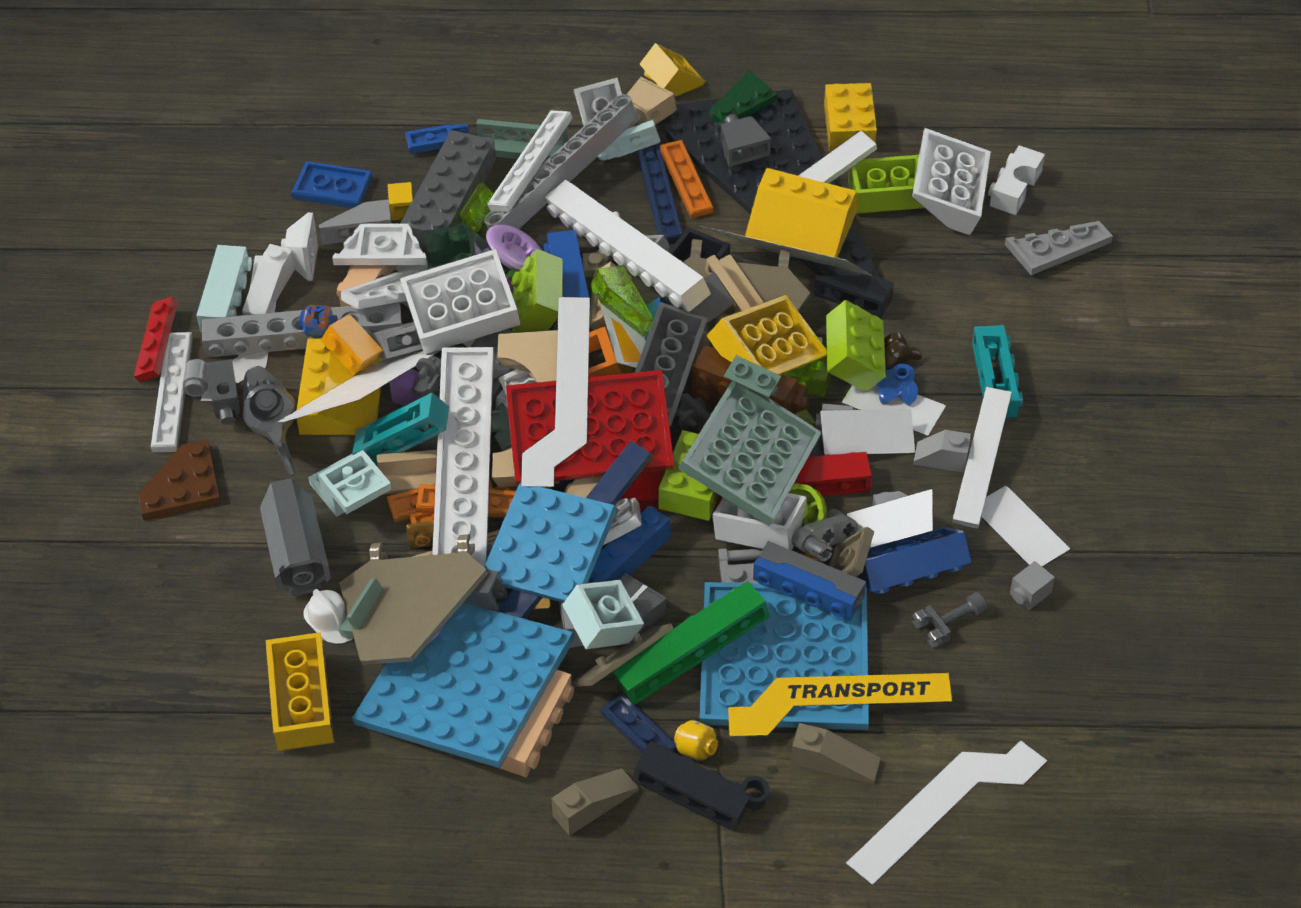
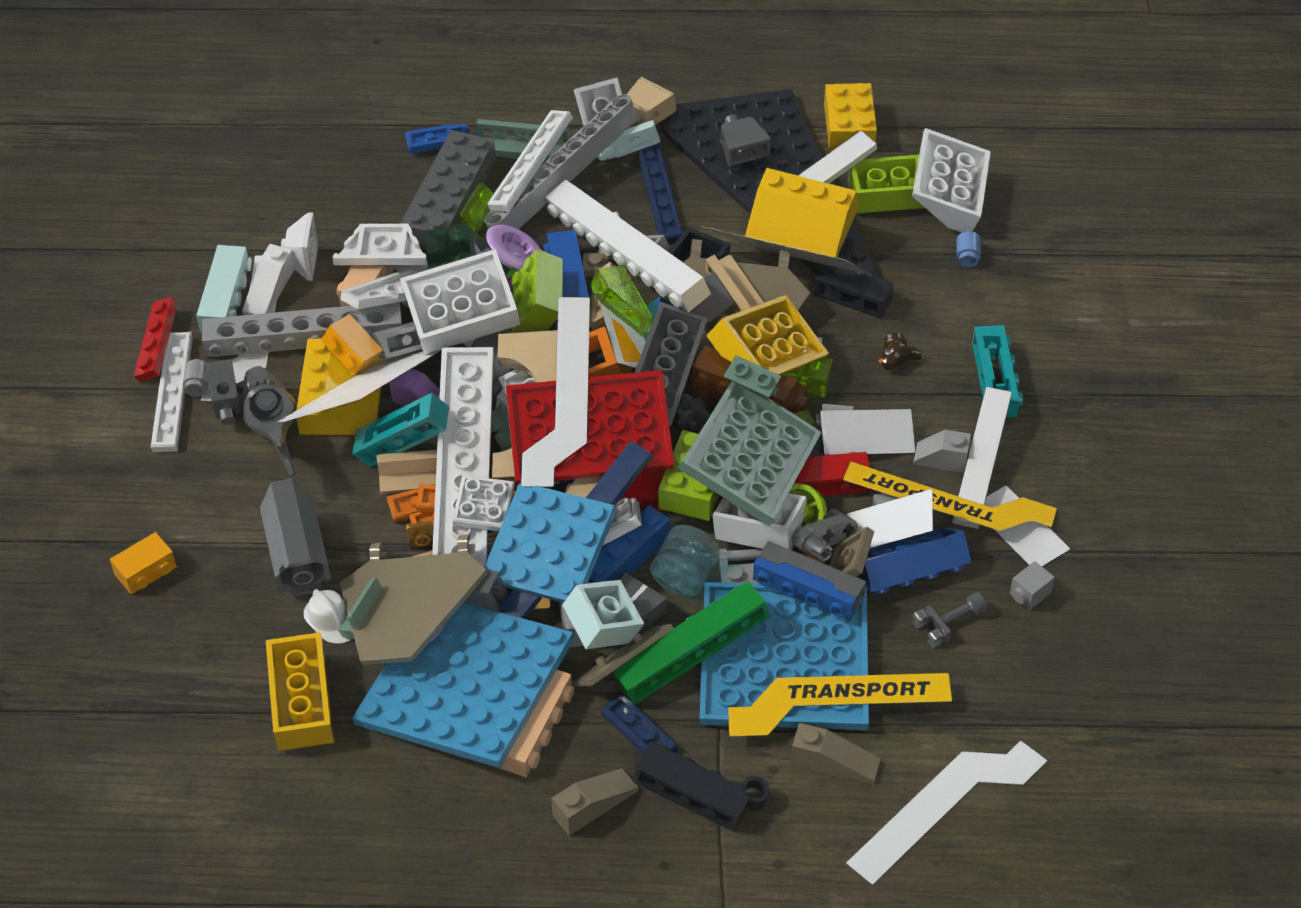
(143, 563): none -> light orange brick
(182, 483): reddish brown plate -> none
(316, 320): blue head -> none
(332, 184): blue tile -> none
(343, 226): light grey slope -> none
(350, 483): light aqua bracket -> none
(399, 199): yellow brick -> none
(428, 377): dark grey hips -> none
(482, 502): none -> white tile
(670, 70): yellow slope -> none
(684, 560): none -> clear light blue wheel
(686, 179): orange tile -> none
(696, 740): yellow head -> none
(743, 99): dark green wing -> none
(855, 346): lime brick -> none
(898, 386): blue plate -> none
(923, 410): white sticker -> none
(968, 248): none -> medium blue brick
(995, 517): none -> yellow sticker
(1011, 185): white arch -> none
(1057, 246): light grey wing -> none

